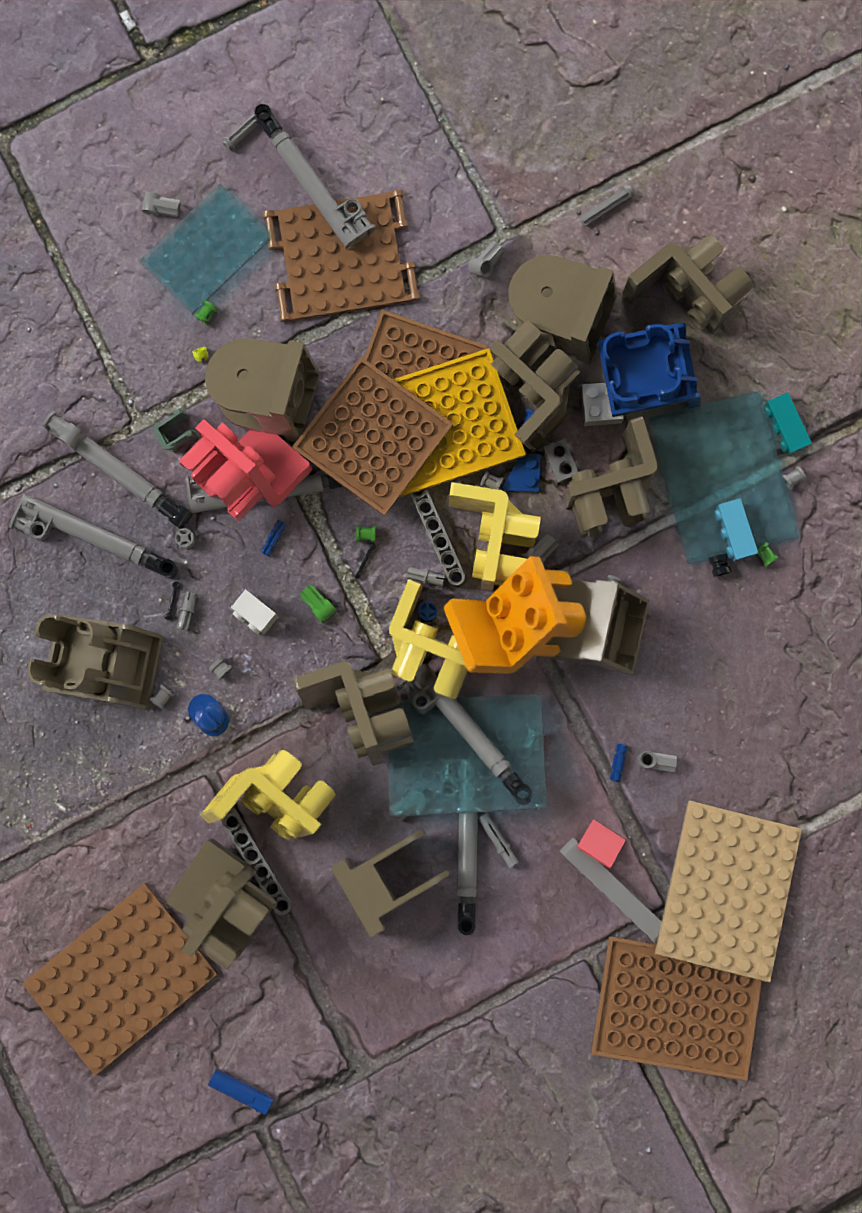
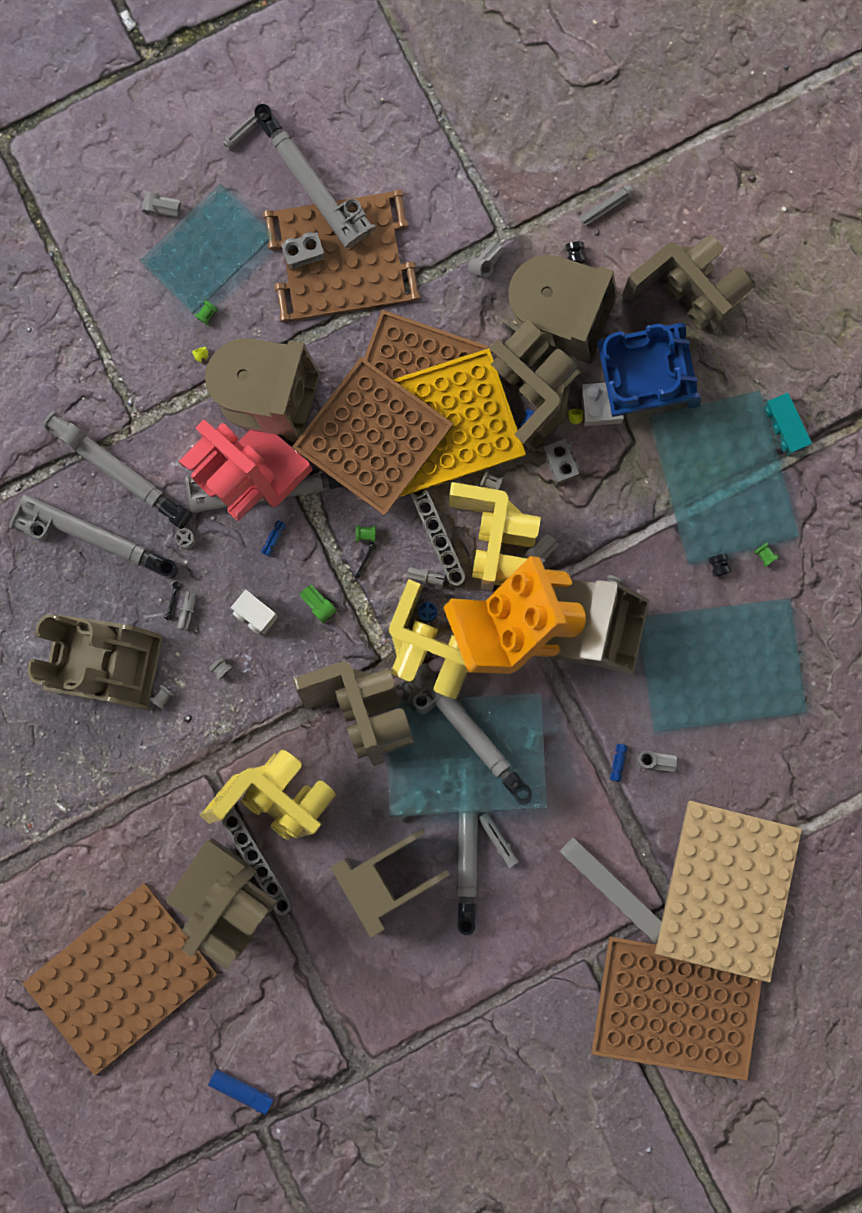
(179, 416): sand green piece -> none
(208, 715): blue piece -> none
(304, 255): none -> light grey brick
(524, 475): blue wing -> none
(575, 251): none -> black wheel
(575, 416): none -> neon yellow hinge
(601, 843): coral piece -> none
(625, 481): dark tan piece -> none
(722, 665): none -> clear light blue plate
(736, 530): medium azure brick -> none
(794, 478): light grey bush -> none

